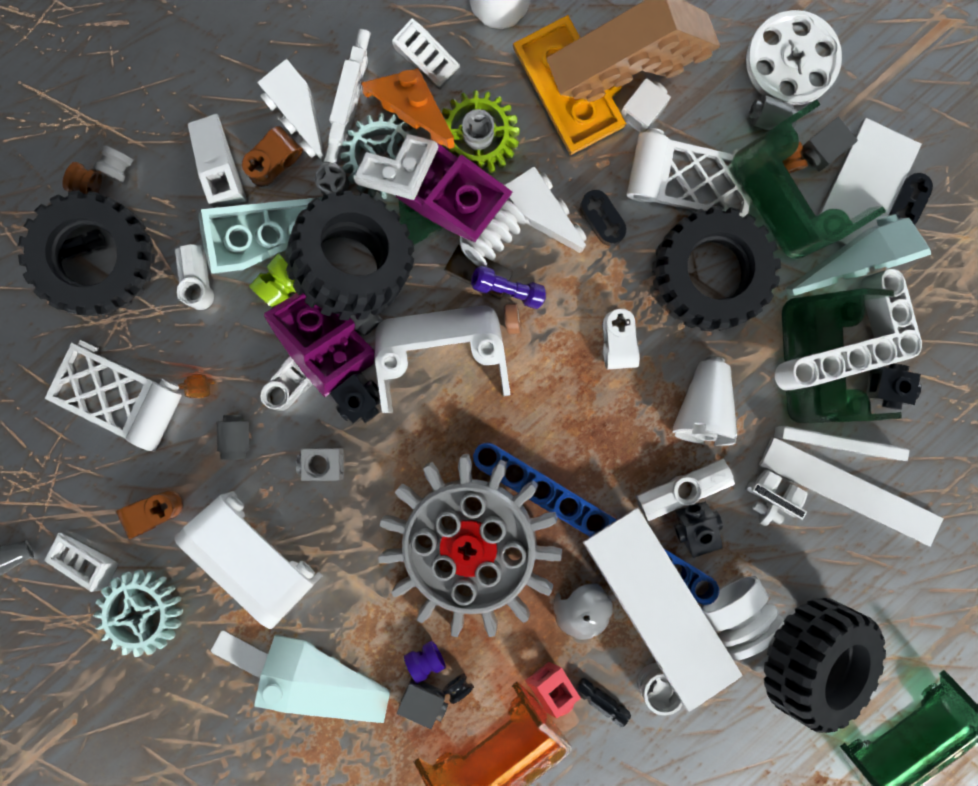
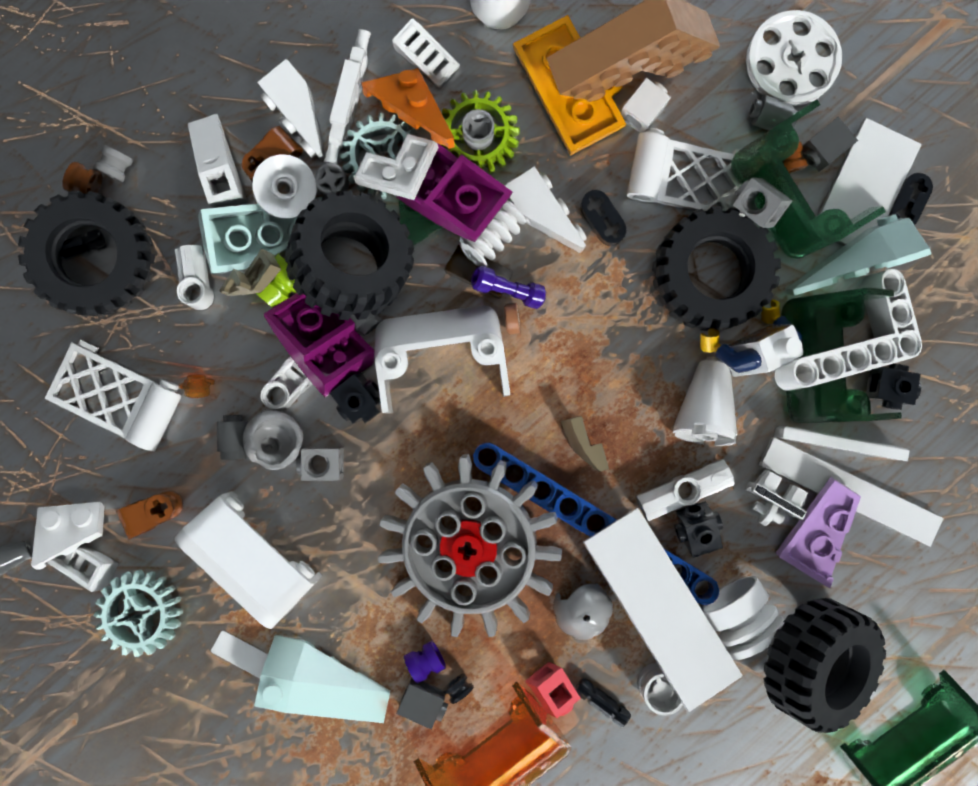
(64, 529): none -> white wing
(255, 279): none -> dark tan slope
(273, 430): none -> light grey piece
(289, 171): none -> white dish
(579, 442): none -> dark tan slope
(621, 347): white piece -> none
(760, 350): none -> torso
(775, 202): none -> light grey brick
(818, 538): none -> lavender wing

